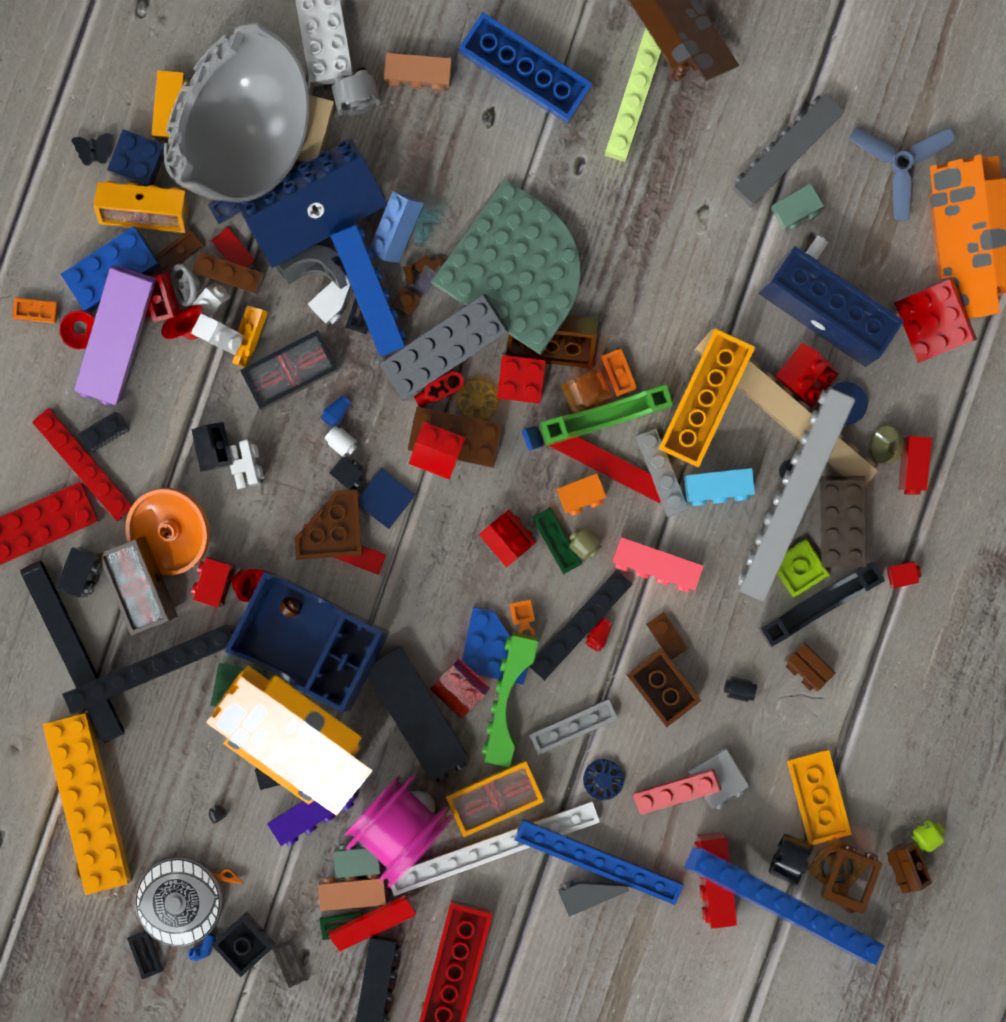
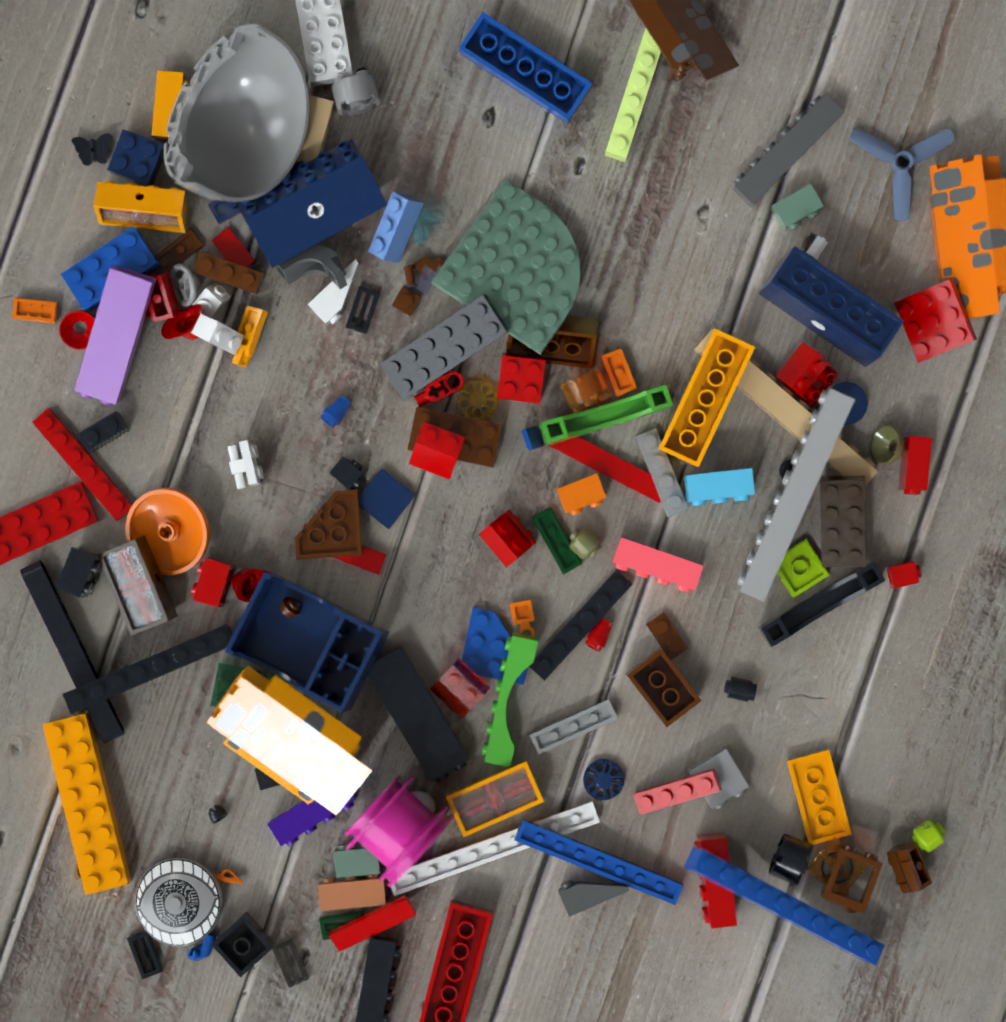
(212, 446): black brick -> none
(289, 370): clear brick -> none
(341, 441): white brick -> none
(367, 289): blue brick -> none
(417, 71): nougat brick -> none
(809, 667): reddish brown brick -> none

